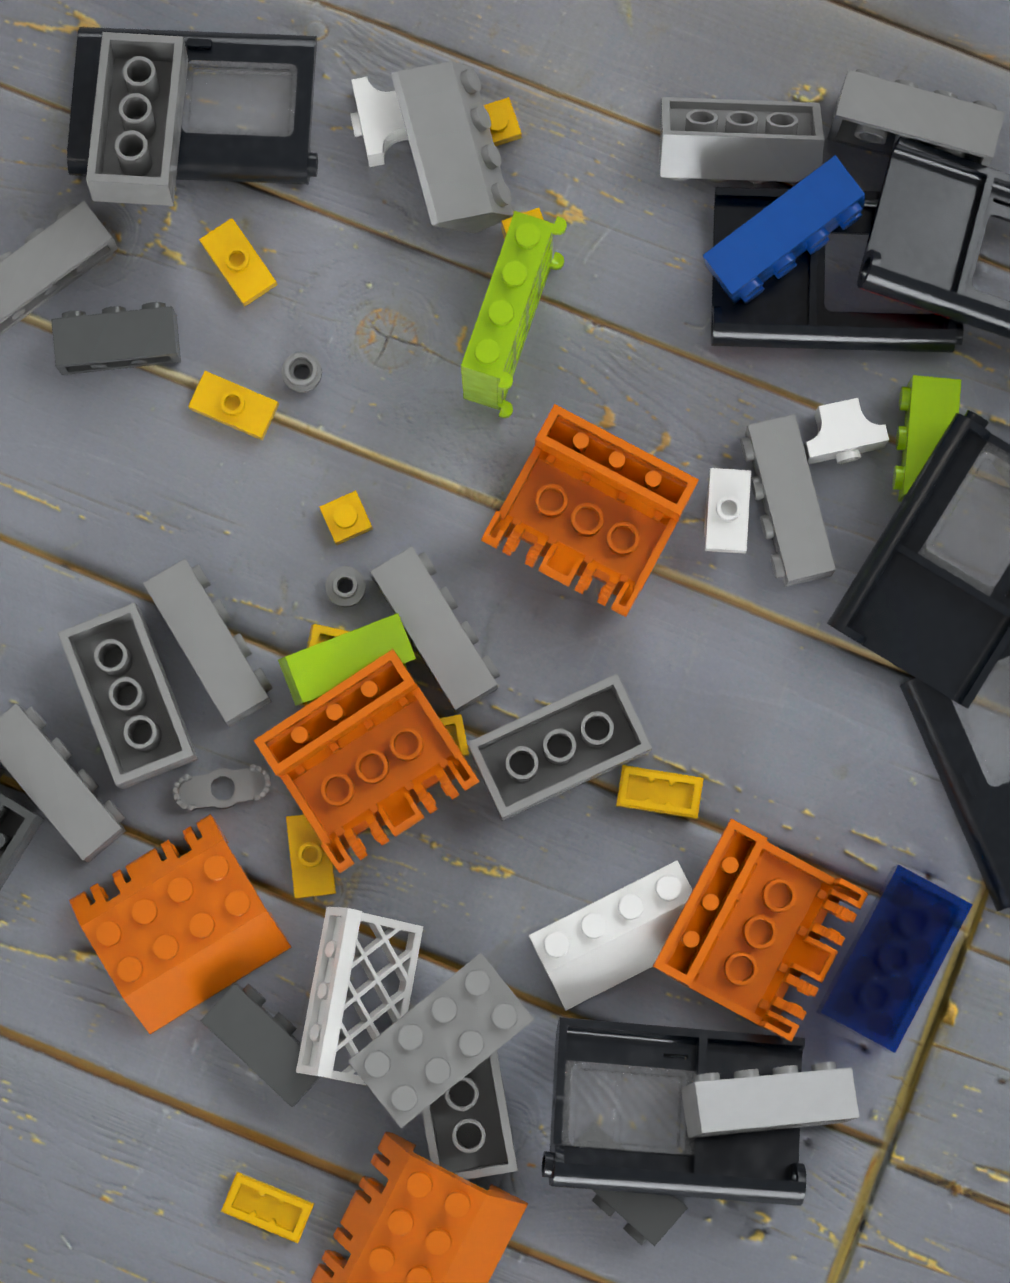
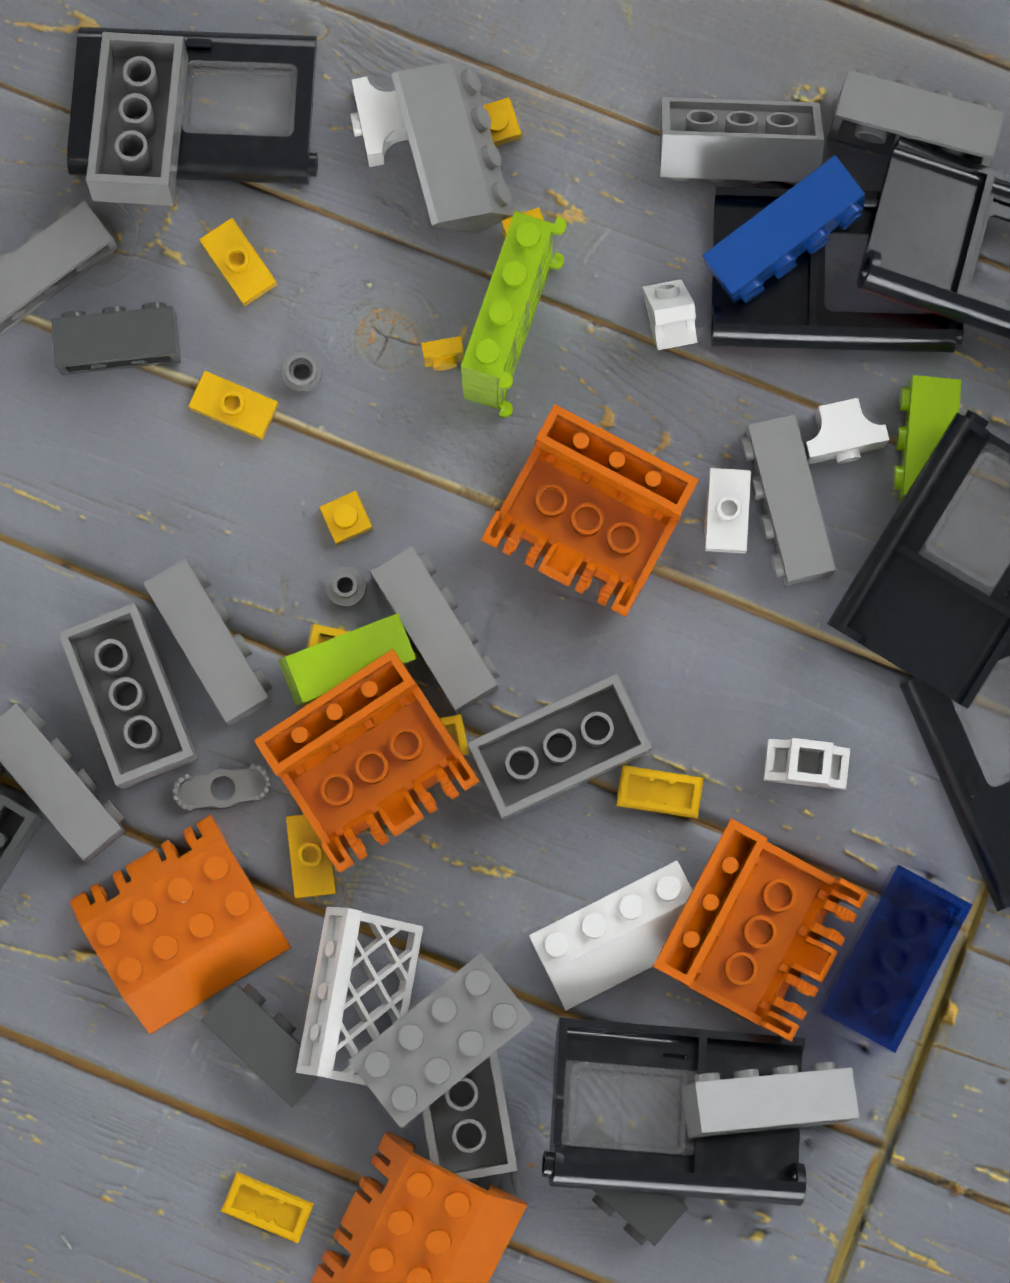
(443, 353): none -> yellow plate
(670, 314): none -> white brick
(806, 763): none -> white brick

